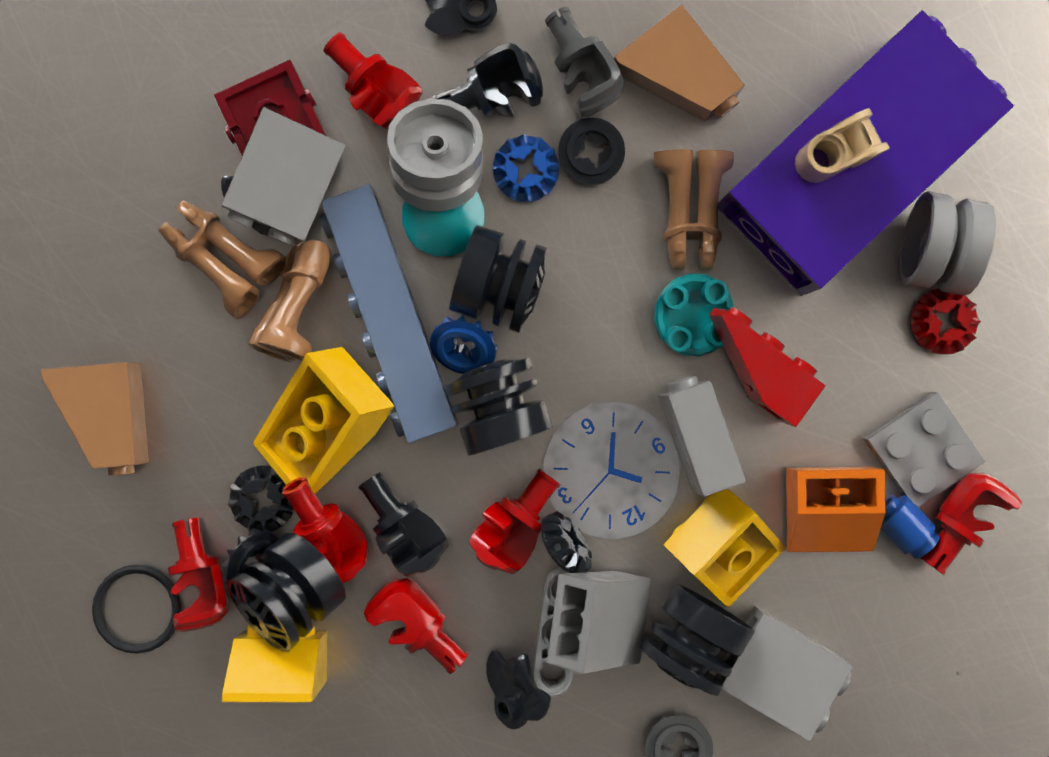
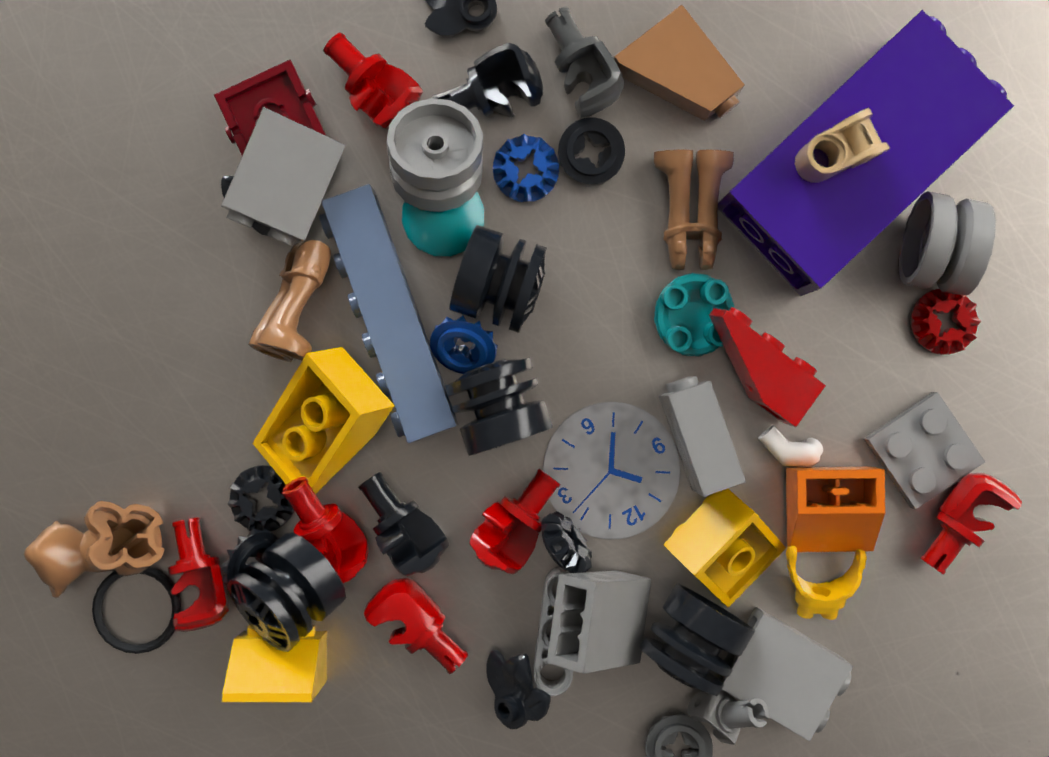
(103, 412): medium nougat slope -> none
(115, 541): none -> medium nougat animal
(259, 265): medium nougat piece -> none
(727, 714): none -> light grey piece
(791, 453): none -> white arm
(828, 596): none -> yellow helmet
(908, 527): blue brick -> none

